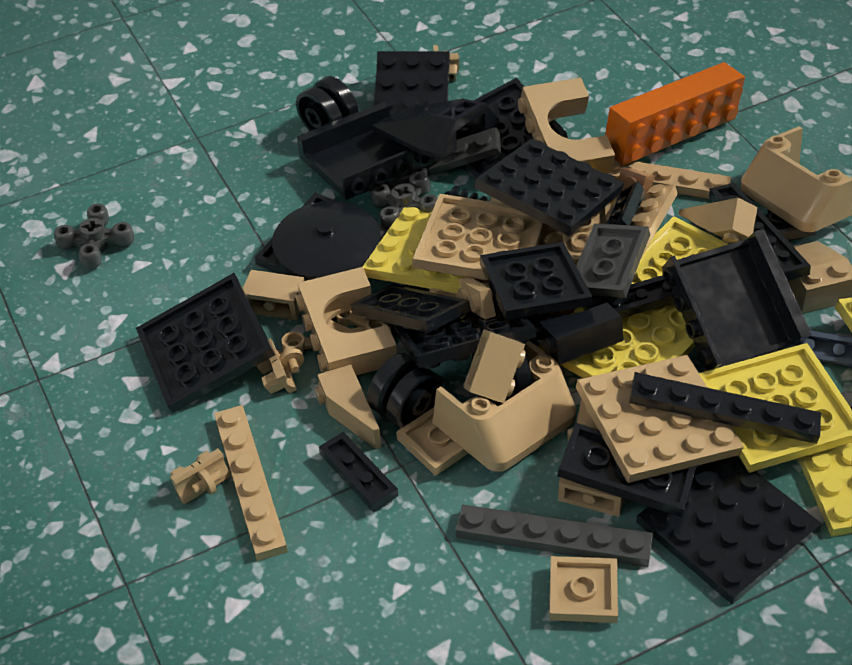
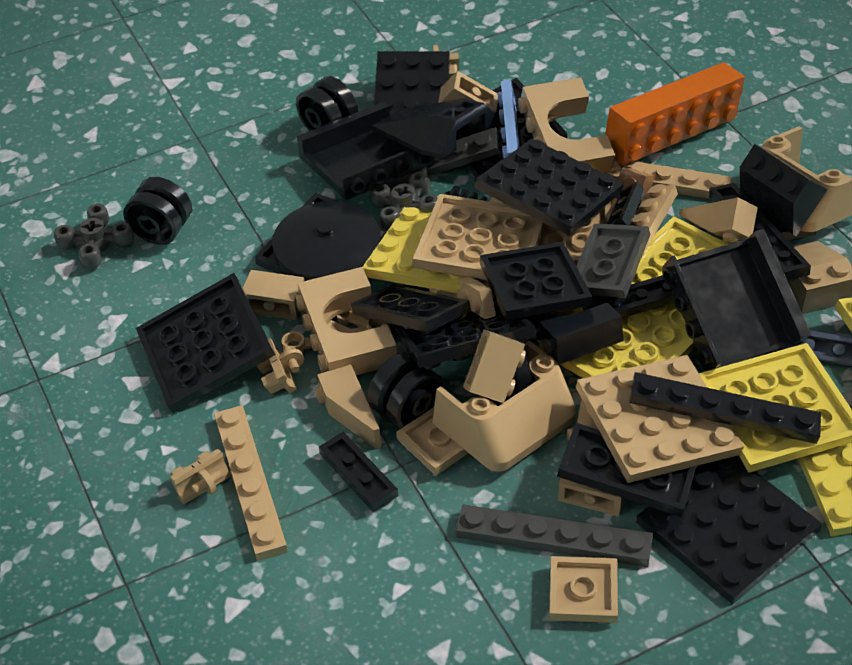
(158, 210): none -> black wheel
(463, 87): none -> tan slope
(508, 117): none -> light blue plate
(779, 189): none -> black slope

